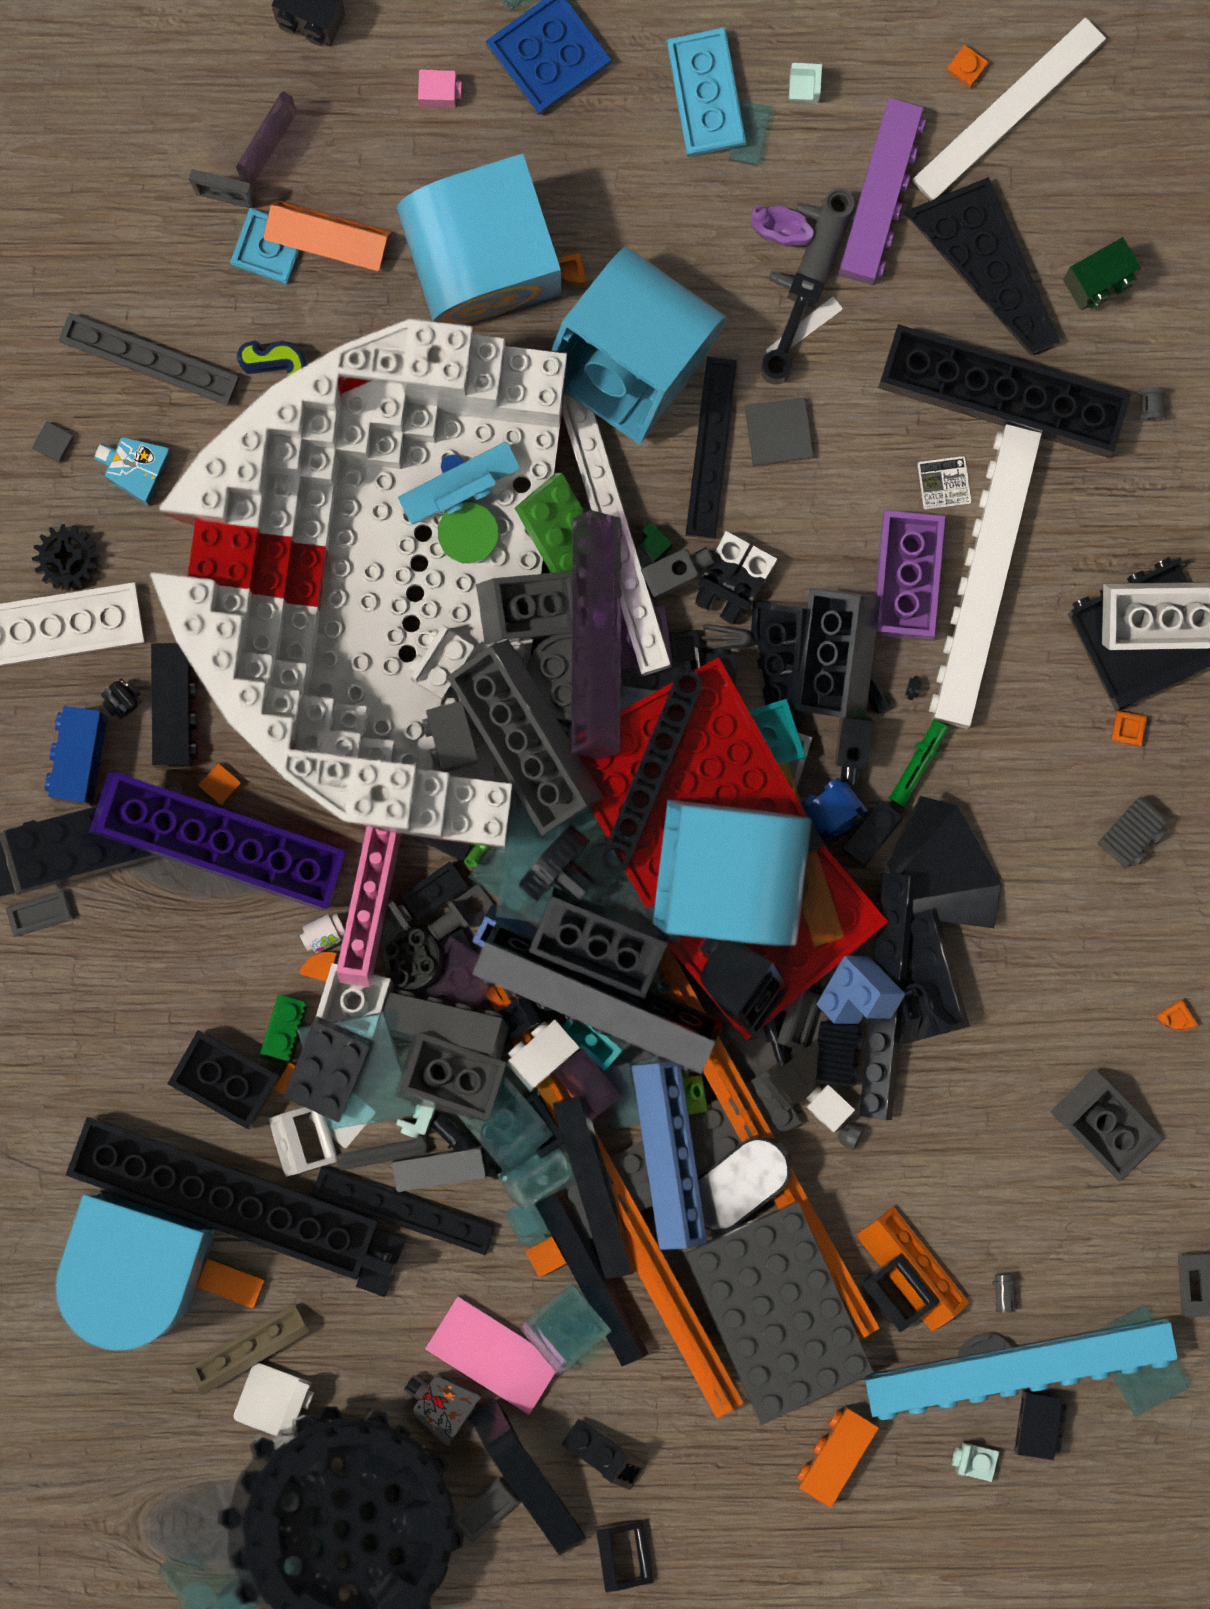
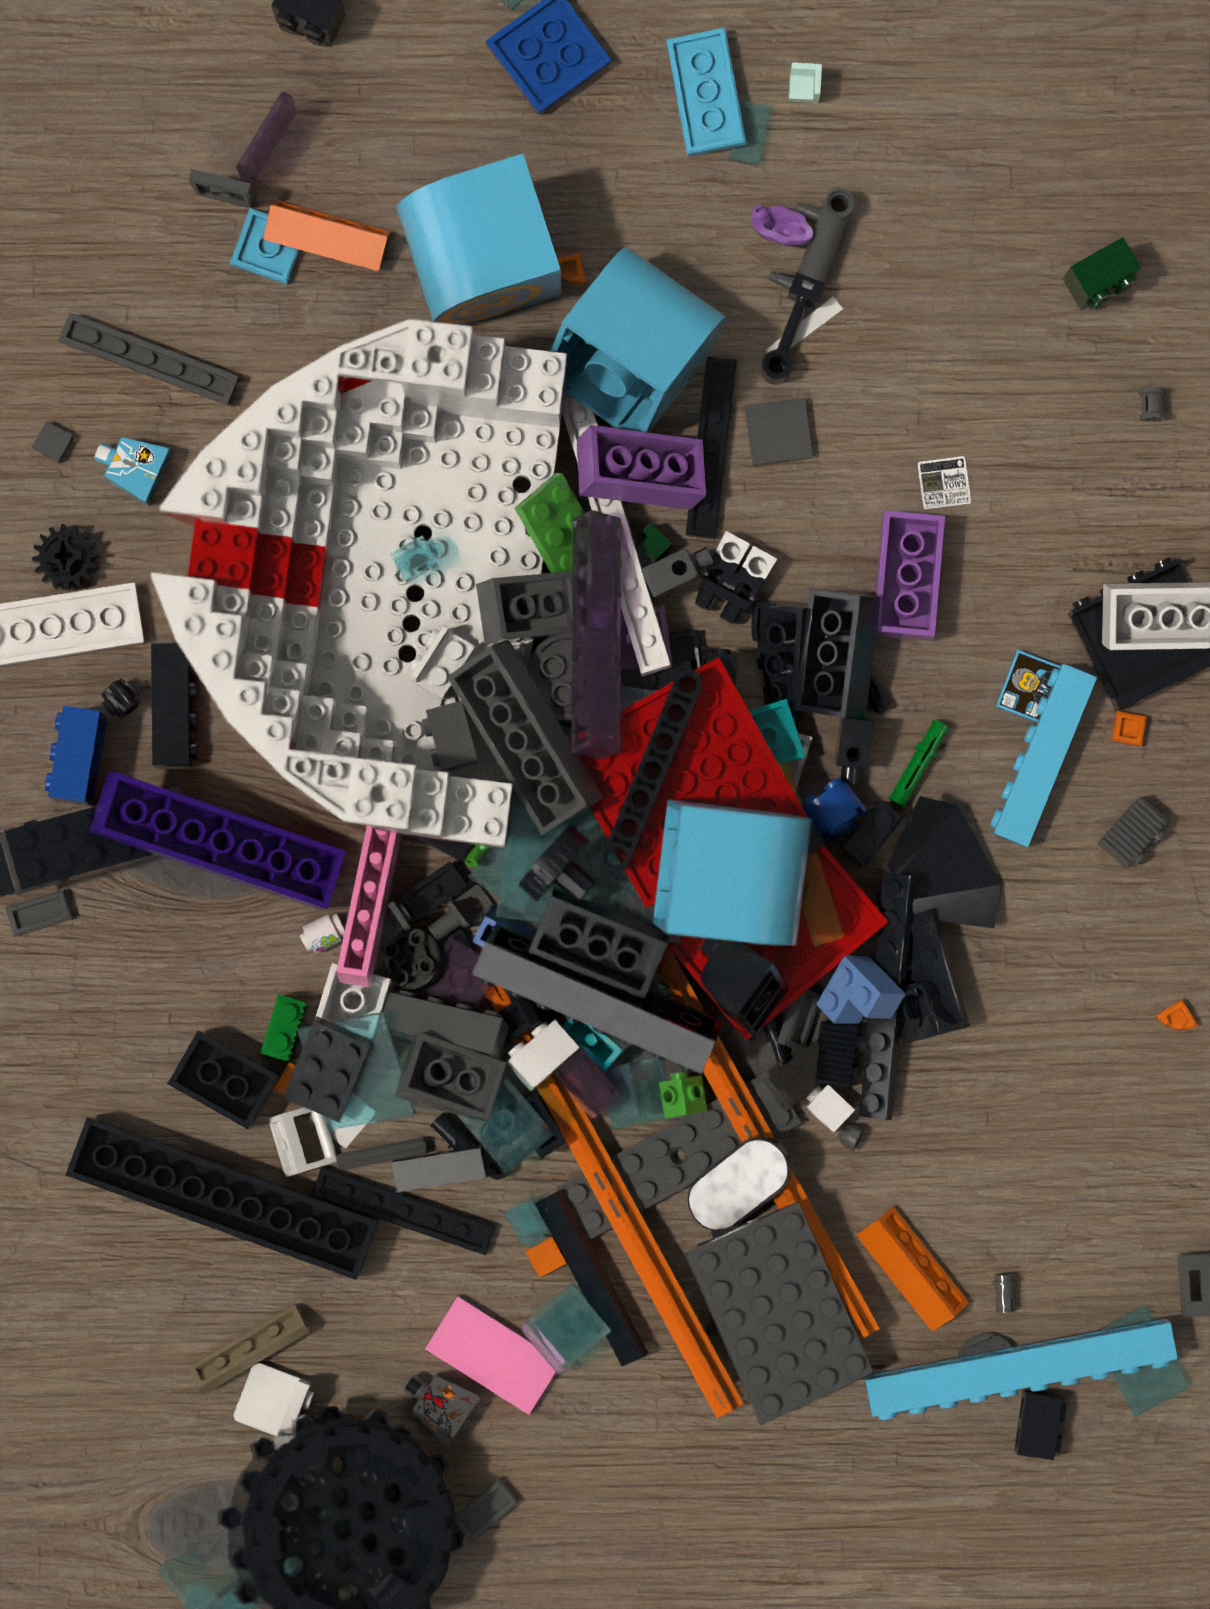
(128, 1271): medium azure brick -> none
(220, 784): orange tile -> none
(230, 1283): orange tile -> none
(277, 356): dark blue animal -> none
(318, 965): orange tile -> none
(380, 1262): black bracket -> none
(415, 558): none -> clear light blue brick
(424, 1118): light aqua bracket -> none
(438, 89): bright pink brick -> none
(450, 462): blue piece -> none
(459, 484): medium azure bracket -> none
(468, 533): bright green tile -> none
(525, 1477): black beam -> none
(535, 1177): clear light blue brick -> none
(594, 1187): black tile -> none
(603, 1455): black bracket -> none
(607, 1561): black tile -> none
(641, 467): none -> medium lavender brick
(669, 1155): medium blue brick -> none
(734, 639): dark grey piece -> none
(836, 1455): orange brick -> none
(881, 190): medium lavender brick -> none
(886, 1301): black tile -> none
(913, 687): black piece -> none
(967, 66): orange plate -> none
(975, 1461): light aqua bracket -> none
(981, 248): black wing -> none
(986, 576): white brick -> none
(1004, 391): black brick -> none
(1009, 109): white tile -> none
(1025, 685): none -> tile
(1043, 756): none -> medium azure brick
(1106, 1125): dark grey slope -> none

